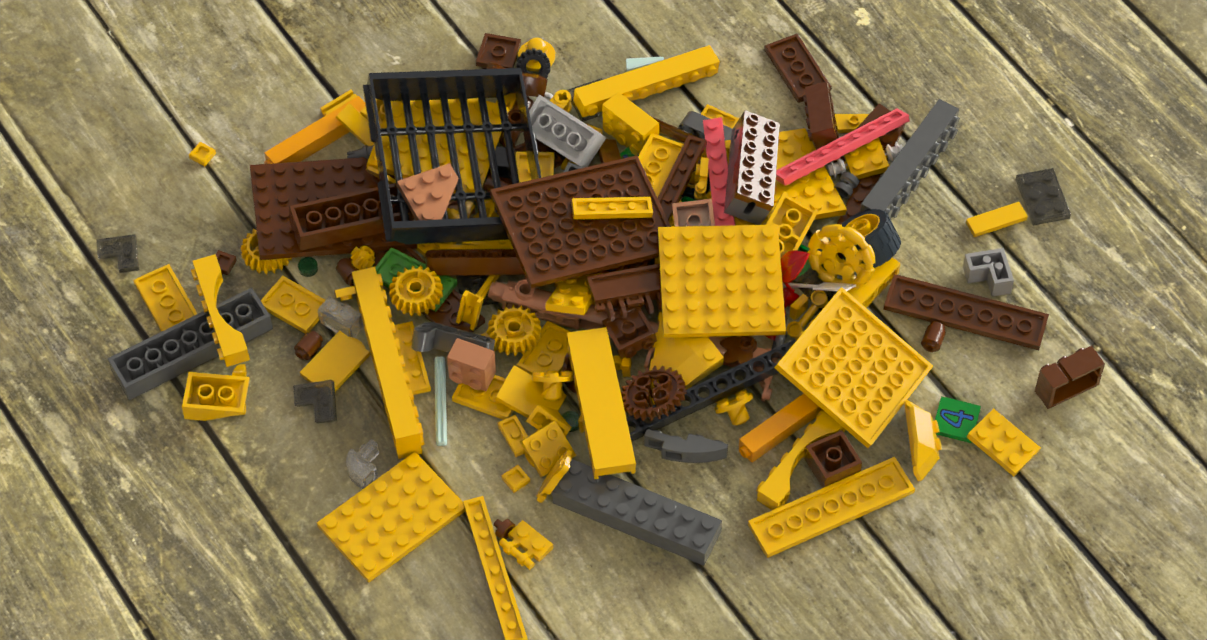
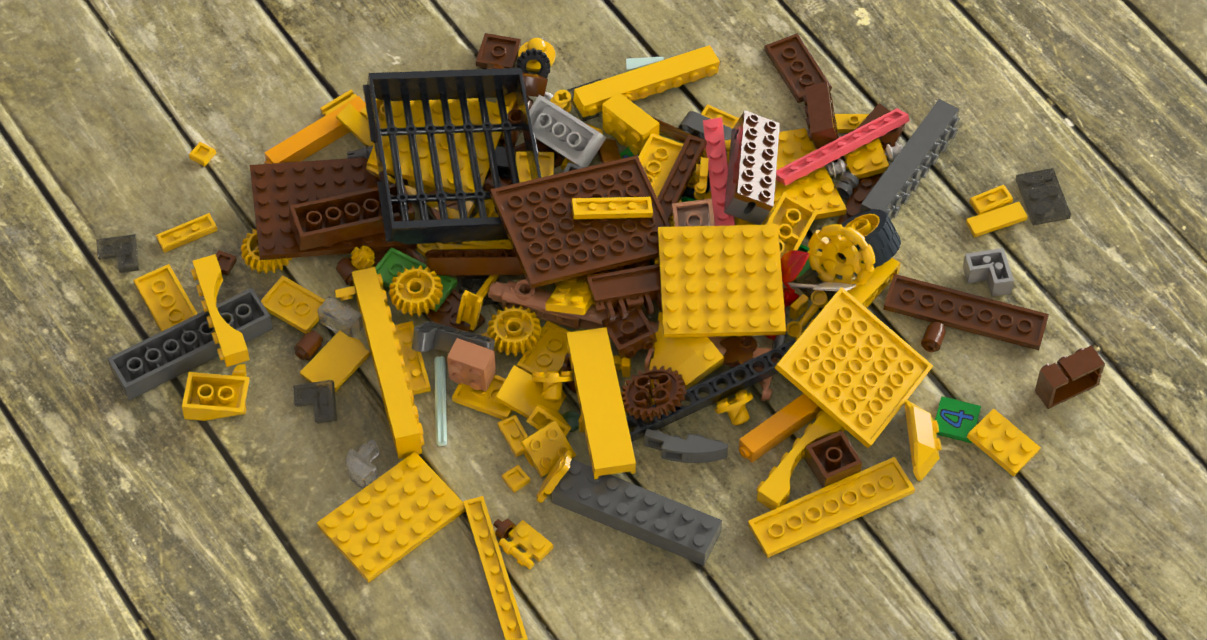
(186, 232): none -> yellow tile
(307, 266): clear green tile -> none
(429, 192): nougat plate -> none
(991, 200): none -> yellow plate

